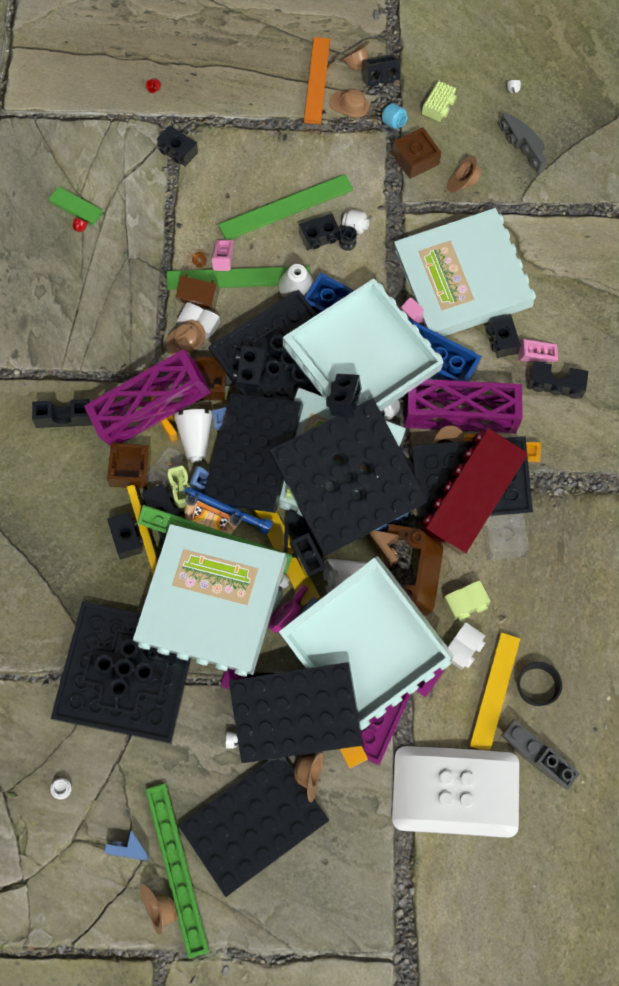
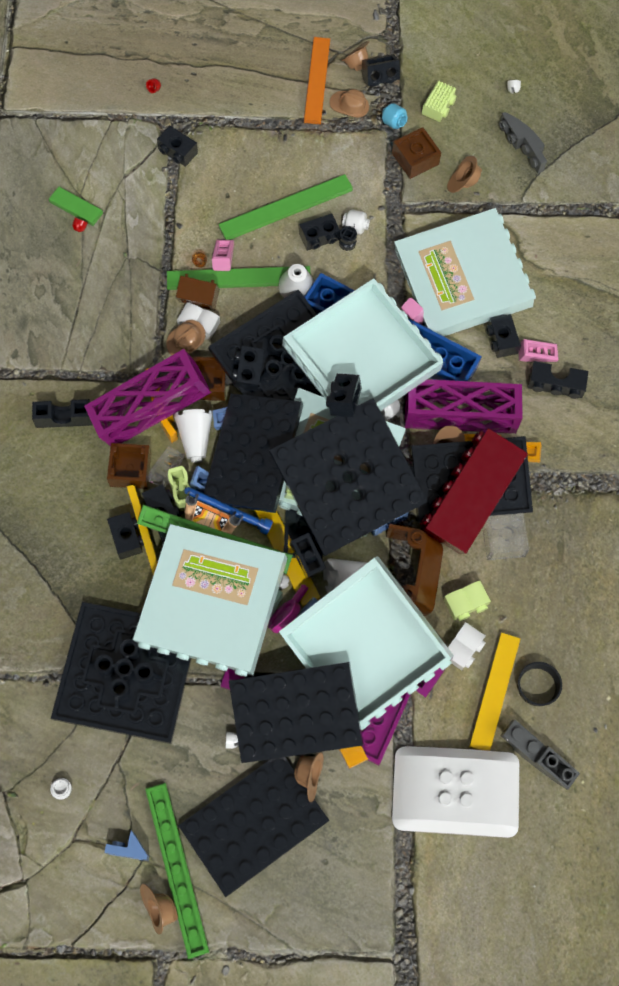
(381, 542): medium nougat slope -> none

